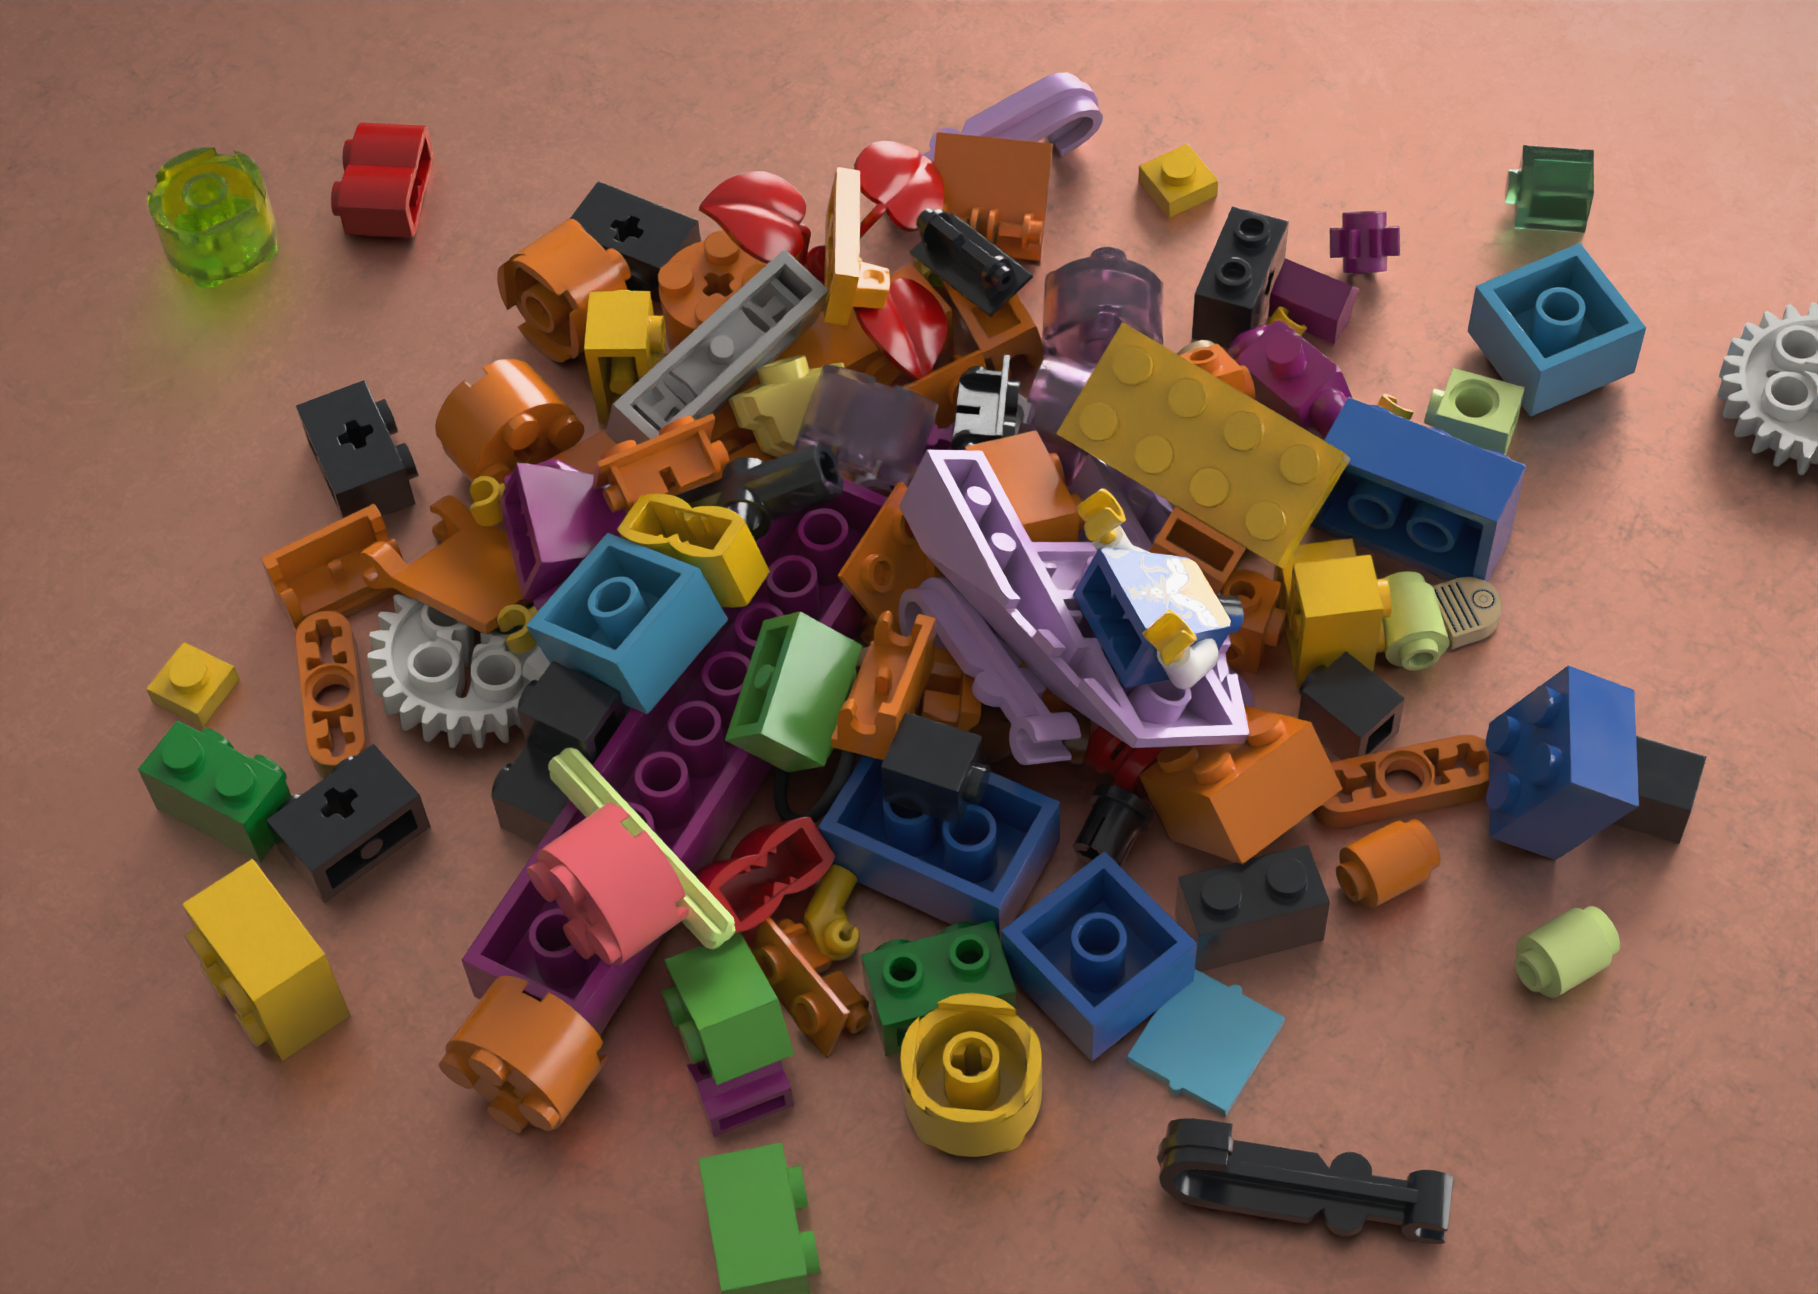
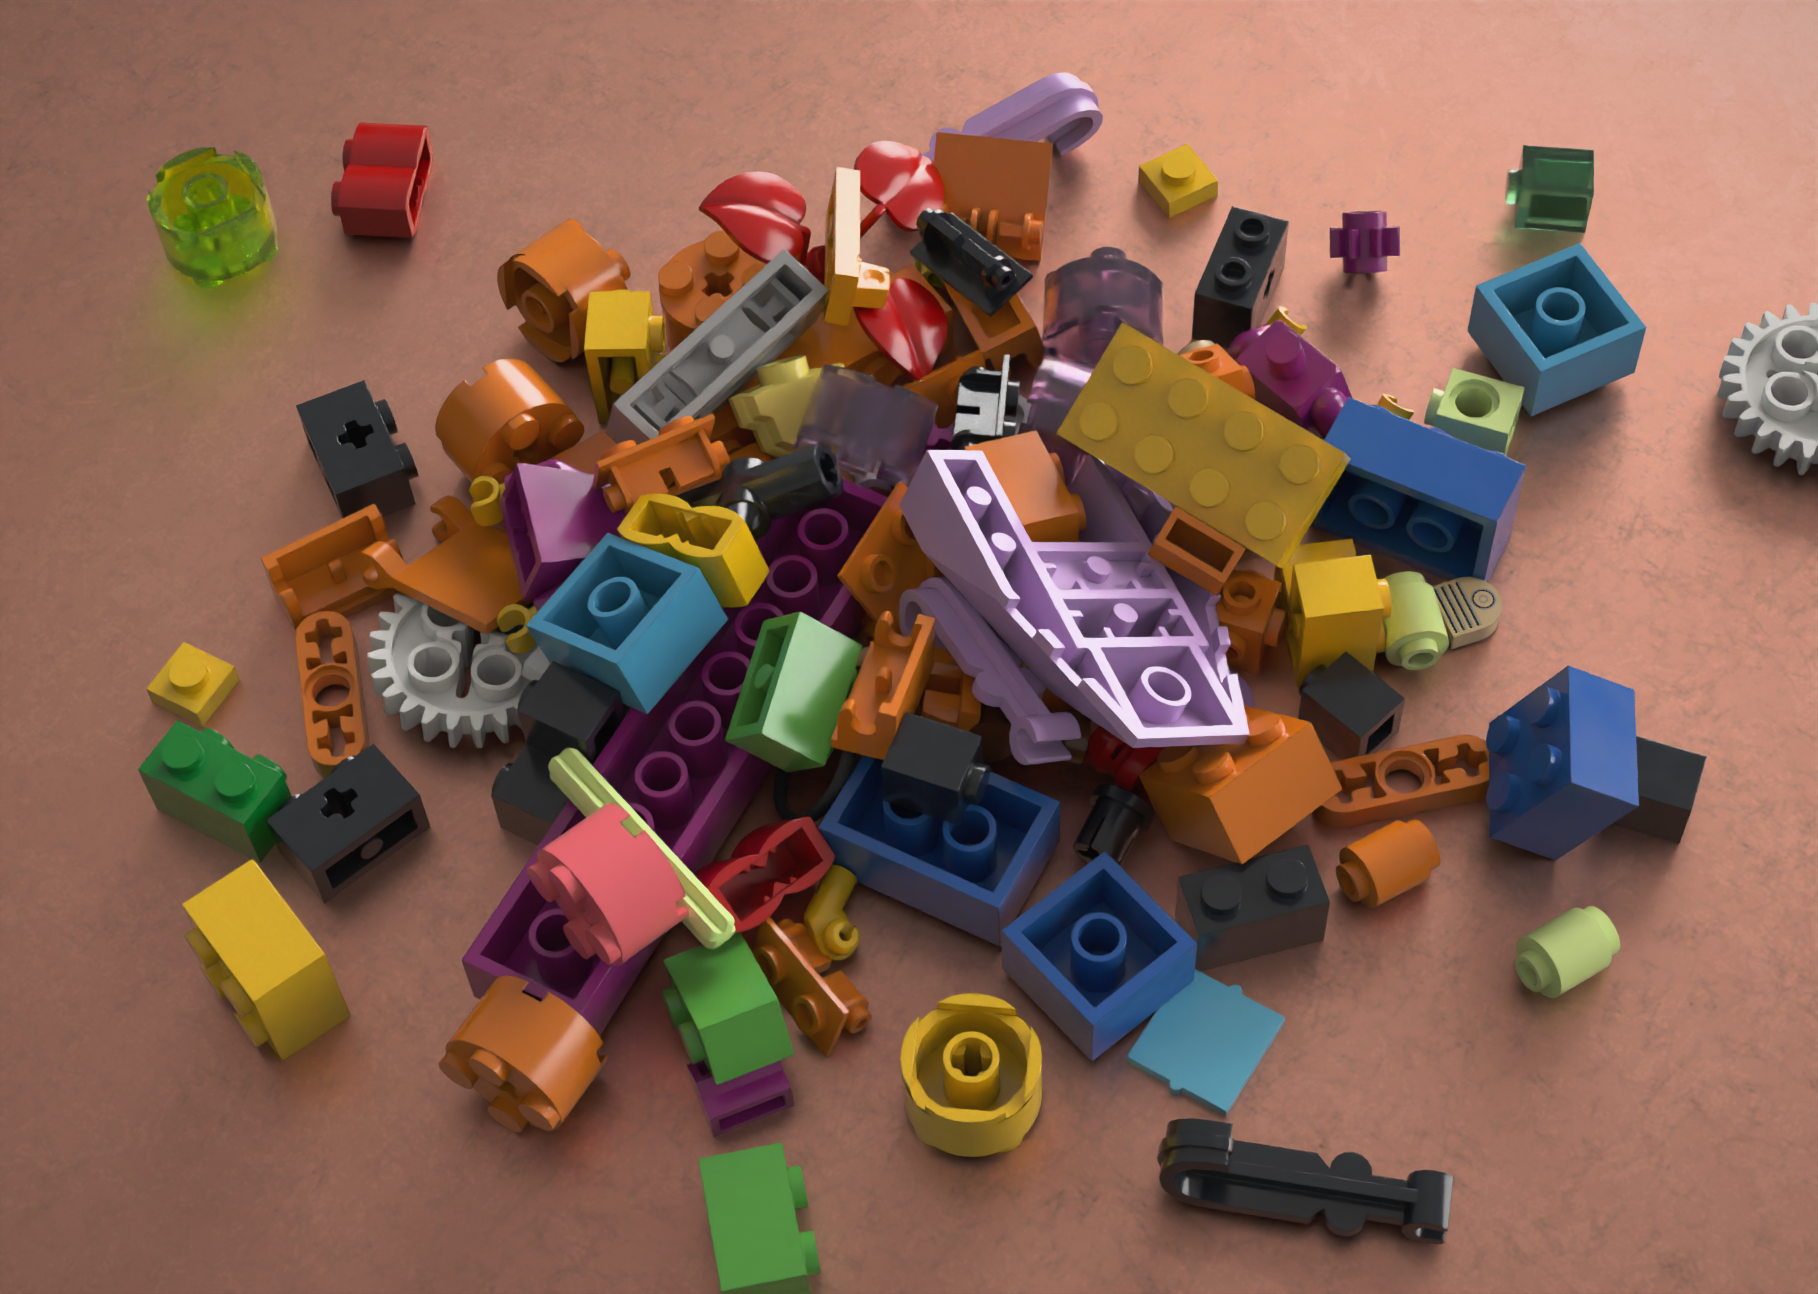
(638, 230): black brick -> none
(911, 977): green brick -> none
(1148, 607): torso -> none
(1313, 300): magenta piece -> none

